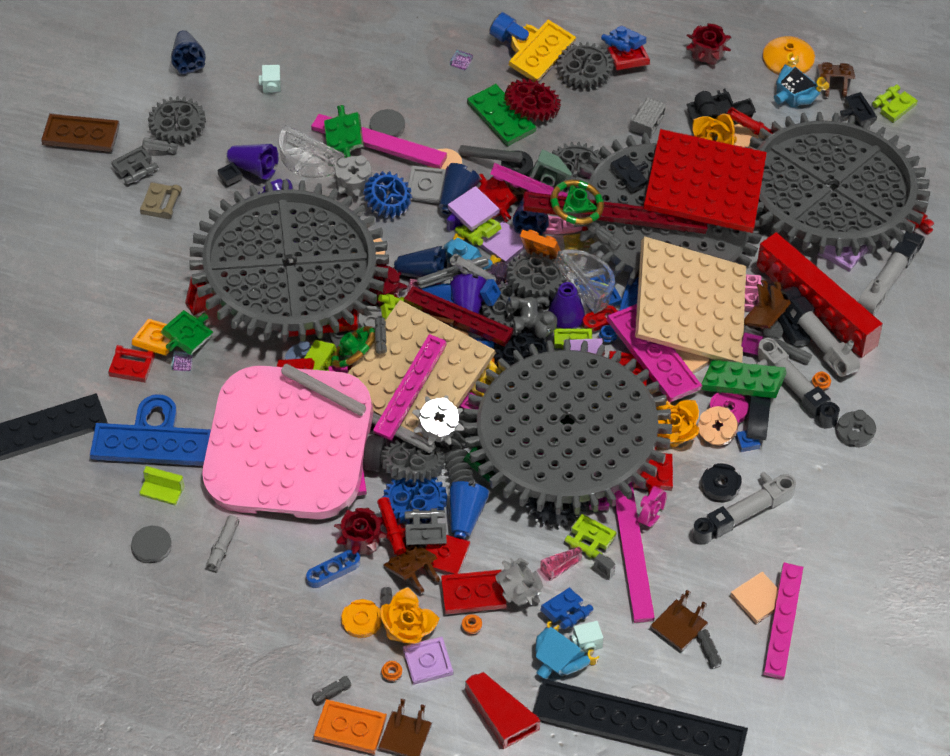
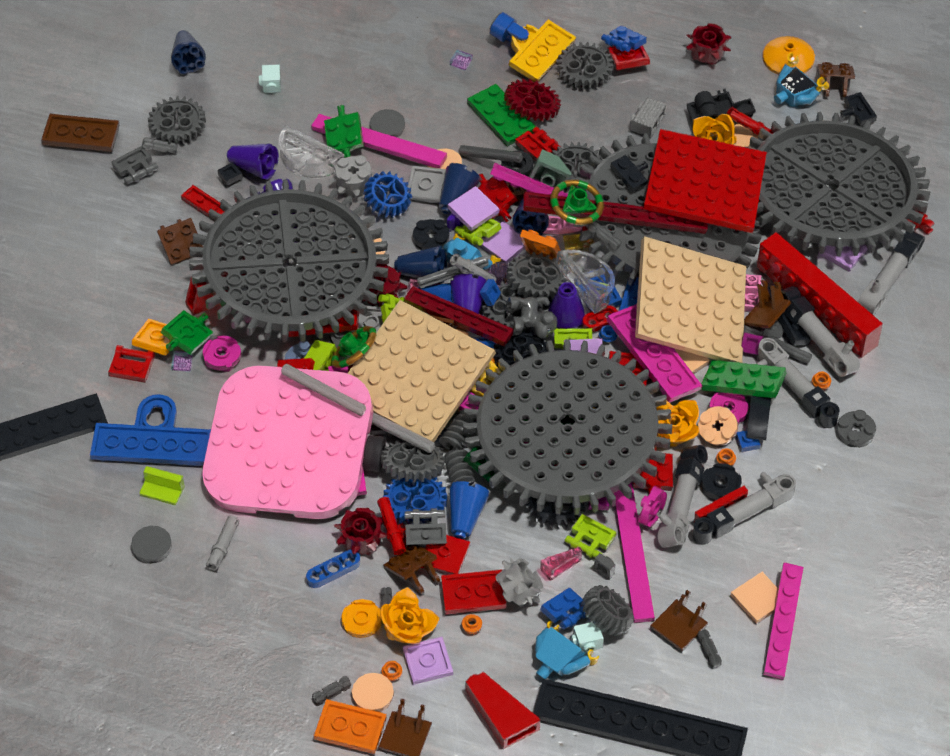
(155, 199): dark tan plate -> none
(178, 240): none -> reddish brown plate
(201, 200): none -> red tile
(222, 362): none -> dark pink plate
(372, 692): none -> light nougat tile
(380, 335): dark grey axle -> none
(410, 387): dark pink plate -> none
(430, 226): none -> black plate
(432, 429): brick -> none
(533, 143): none -> red plate
(607, 610): none -> dark grey gear
(689, 474): none -> light grey piece
(725, 501): none -> red tile
(726, 453): none -> orange plate
(898, 106): lime plate -> none

